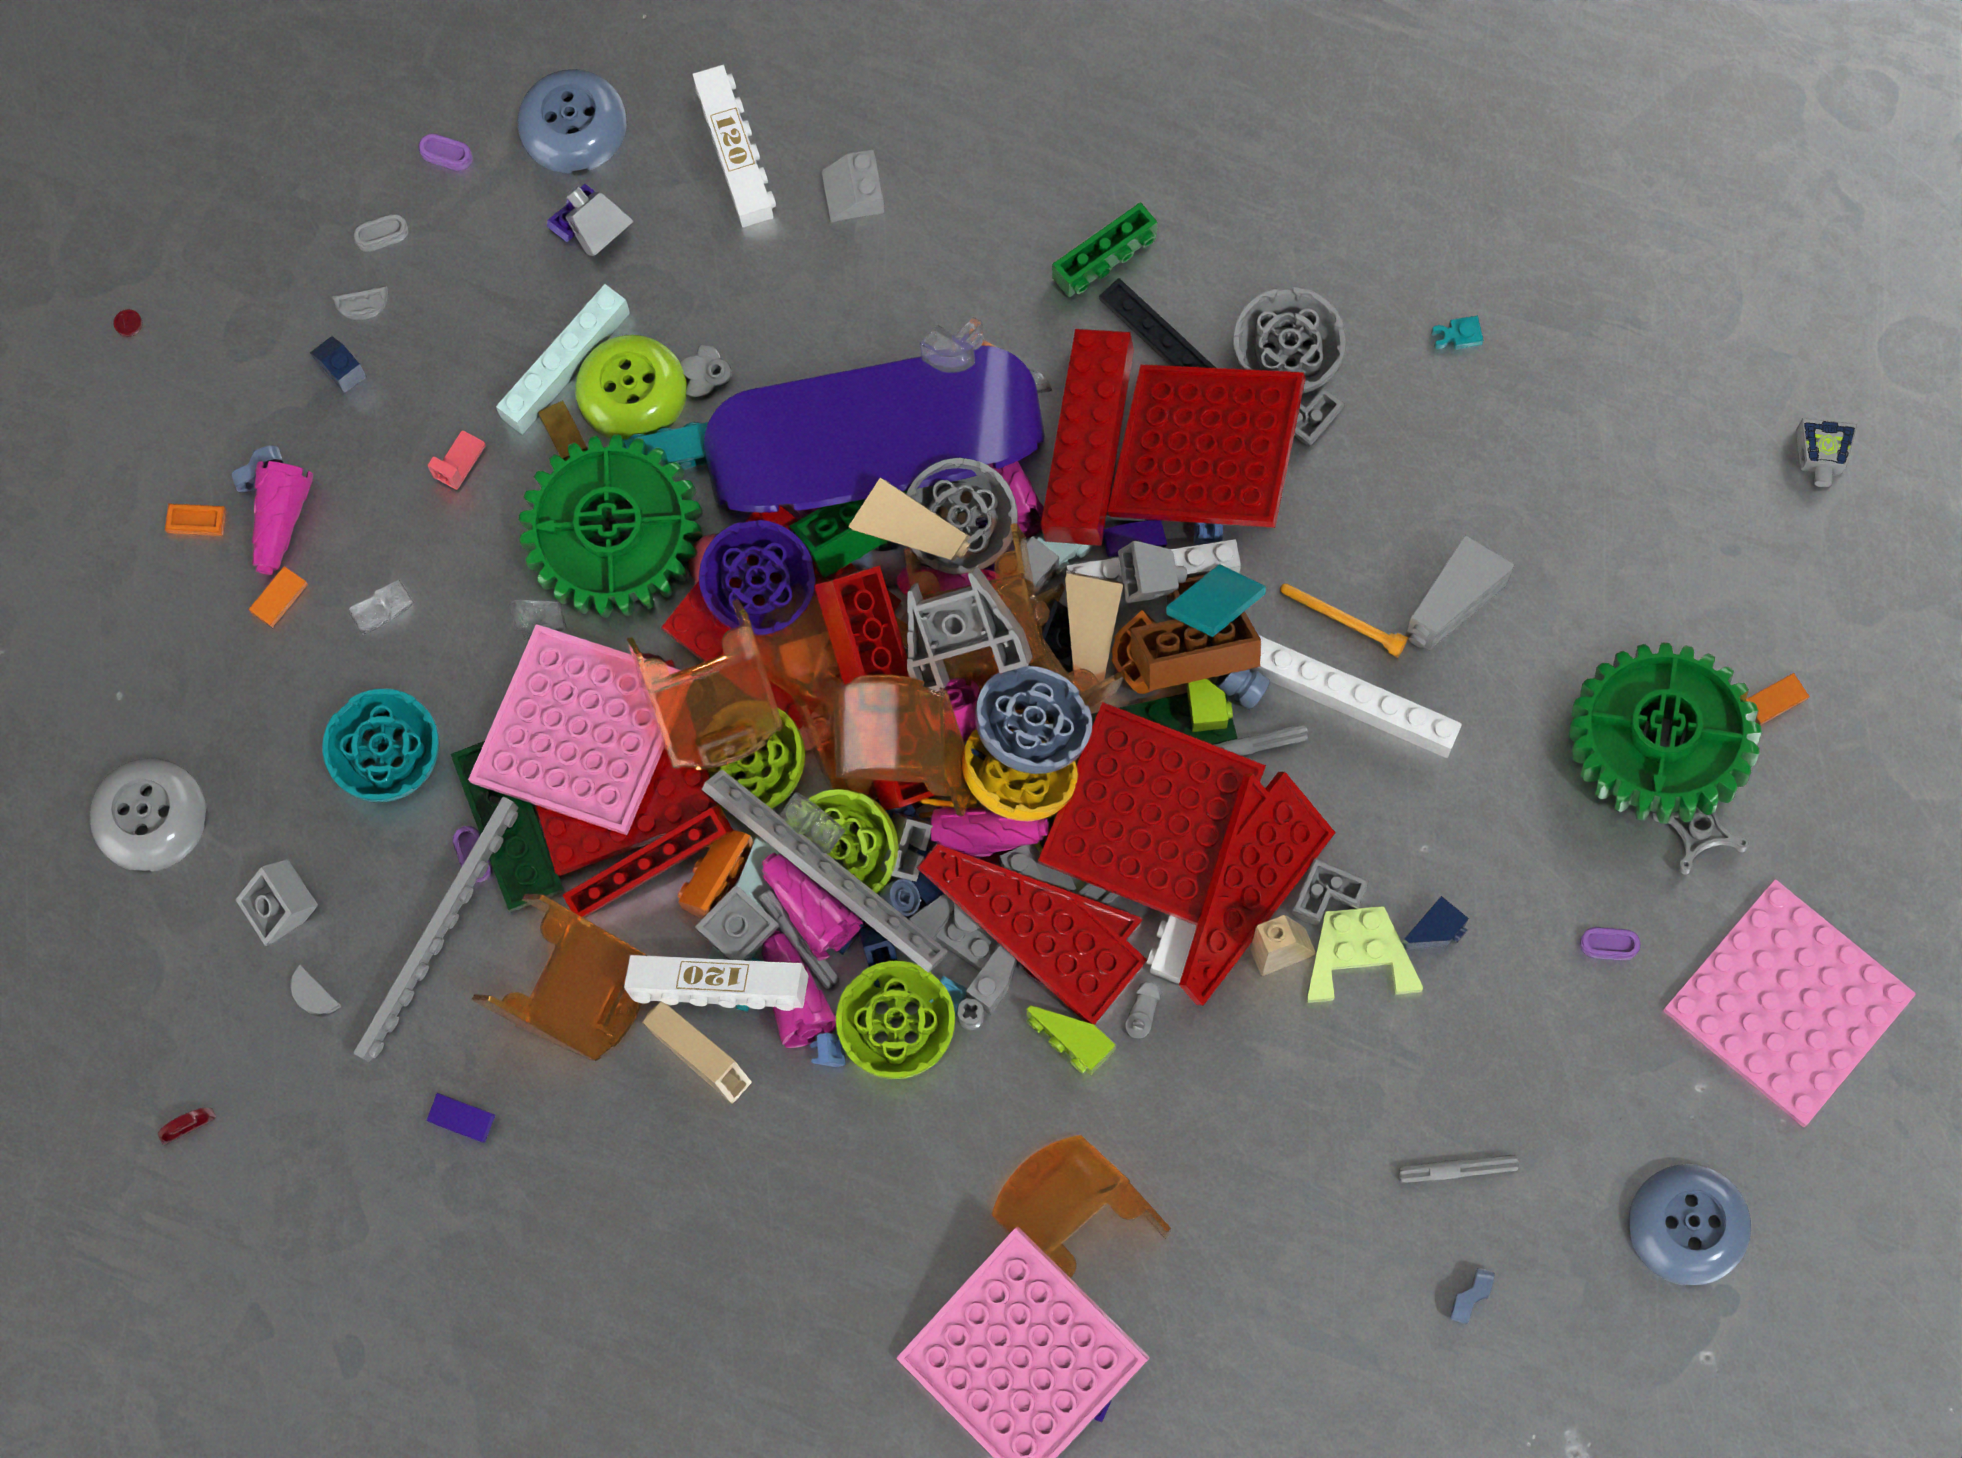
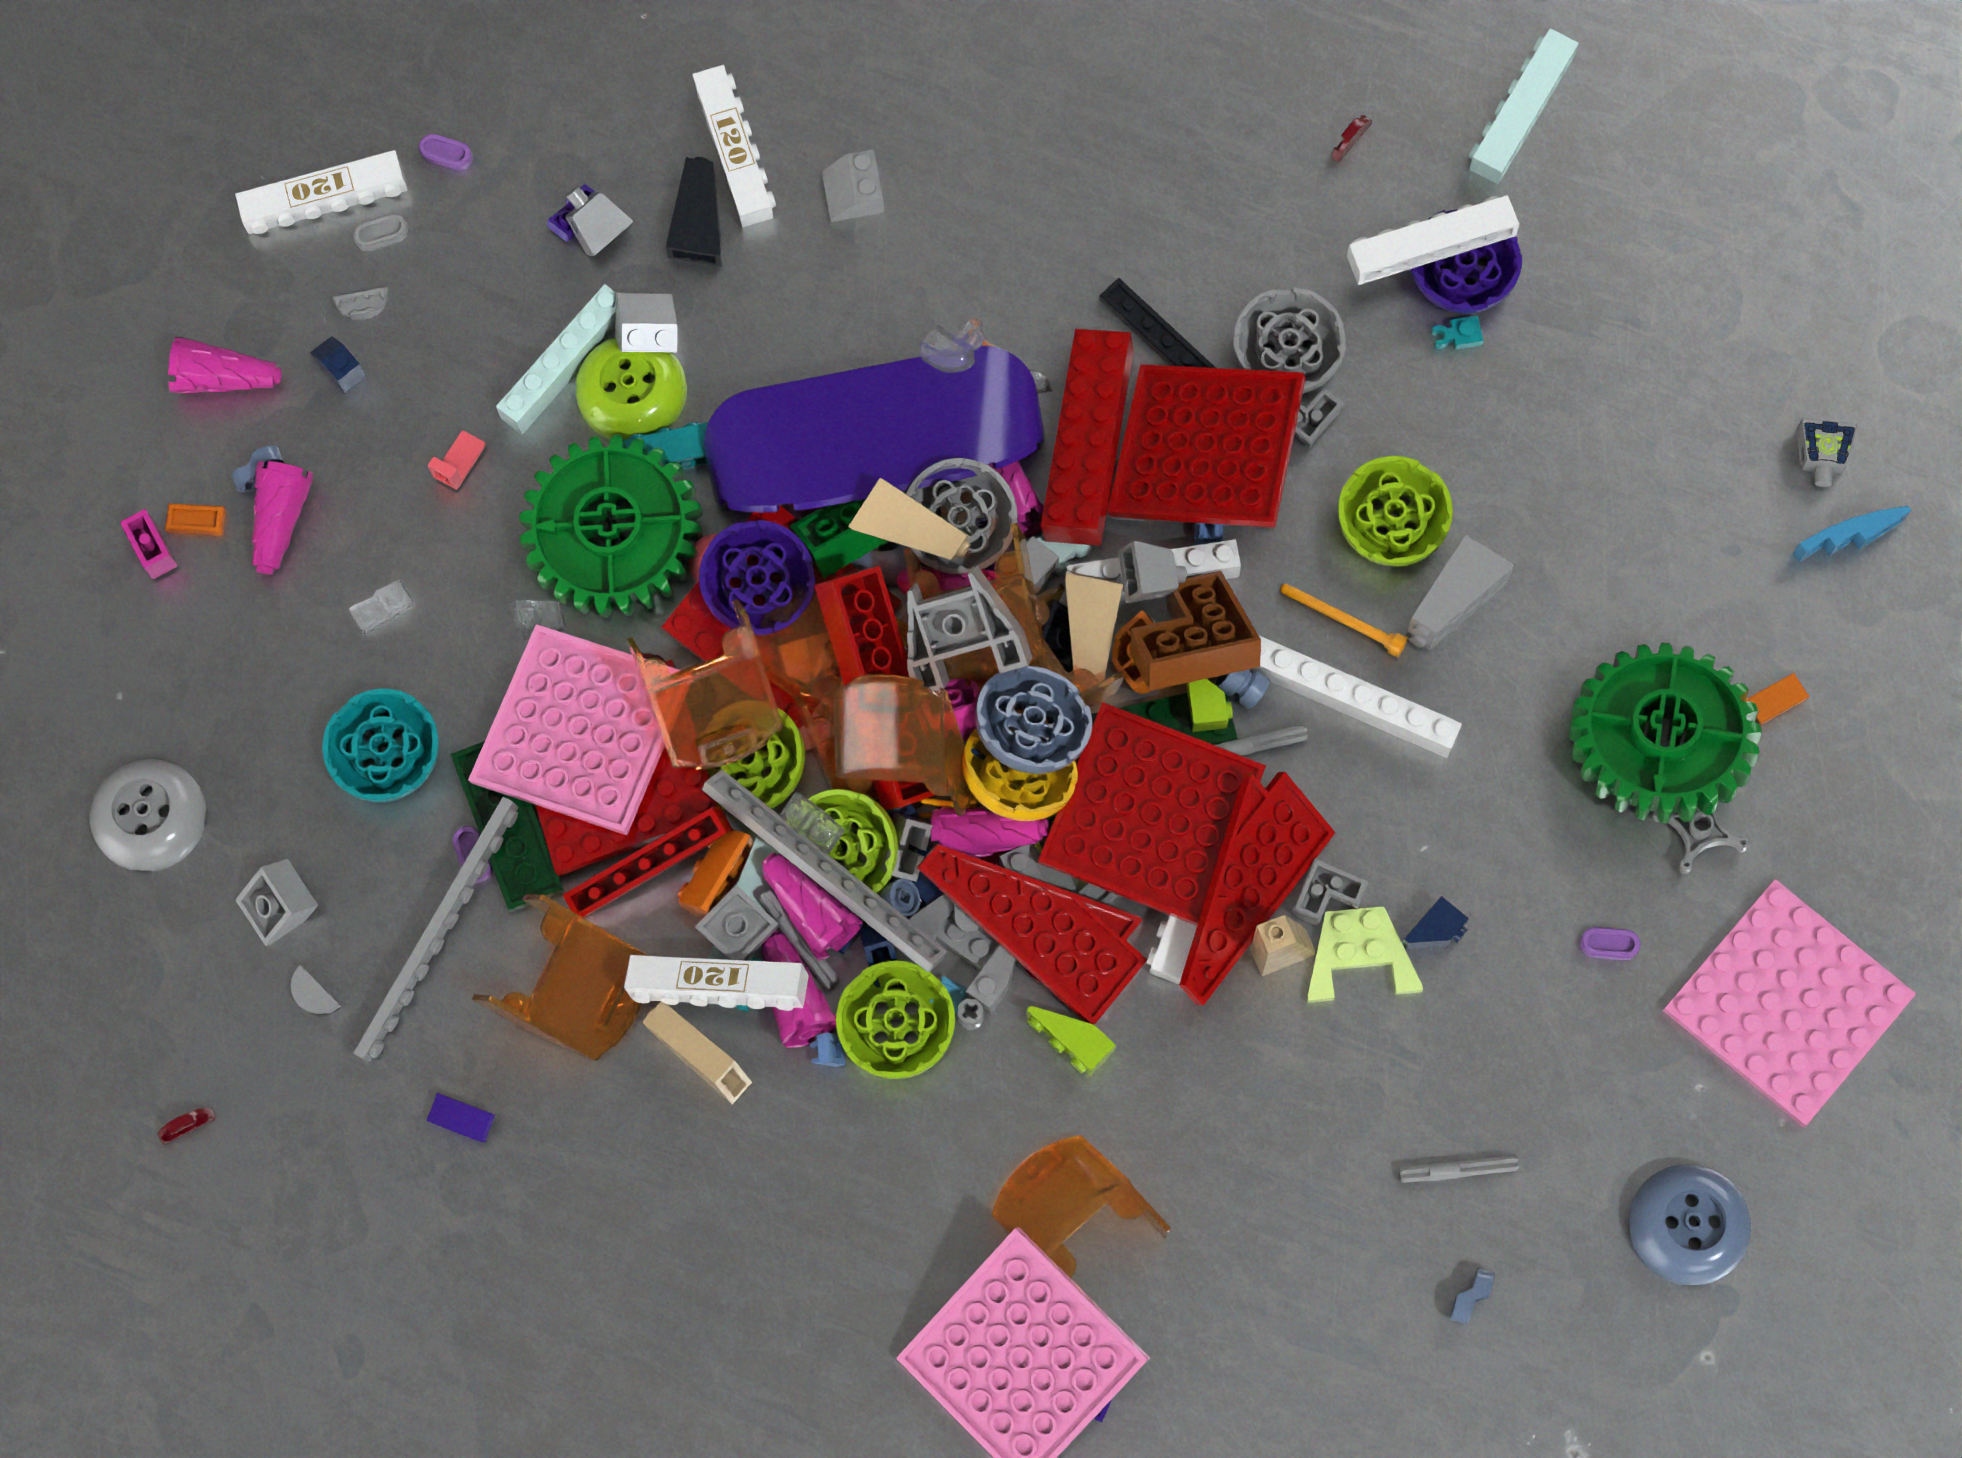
(127, 323): dark red piece -> none
(148, 544): none -> dark pink brick
(217, 369): none -> dark pink cone
(278, 597): orange tile -> none
(321, 192): none -> white brick
(561, 428): pearl gold slope -> none
(590, 139): sand blue brick -> none
(645, 322): none -> light grey slope
(695, 220): none -> black slope
(700, 371): light grey plate -> none
(1105, 250): green brick -> none
(1142, 1013): light grey piece -> none
(1143, 531): dark purple slope -> none
(1216, 600): teal tile -> none
(1351, 136): none -> dark red tile
(1387, 481): none -> lime brick
(1432, 239): none -> white brick
(1491, 282): none -> dark purple brick
(1523, 106): none -> light aqua brick
(1858, 529): none -> dark azure slope

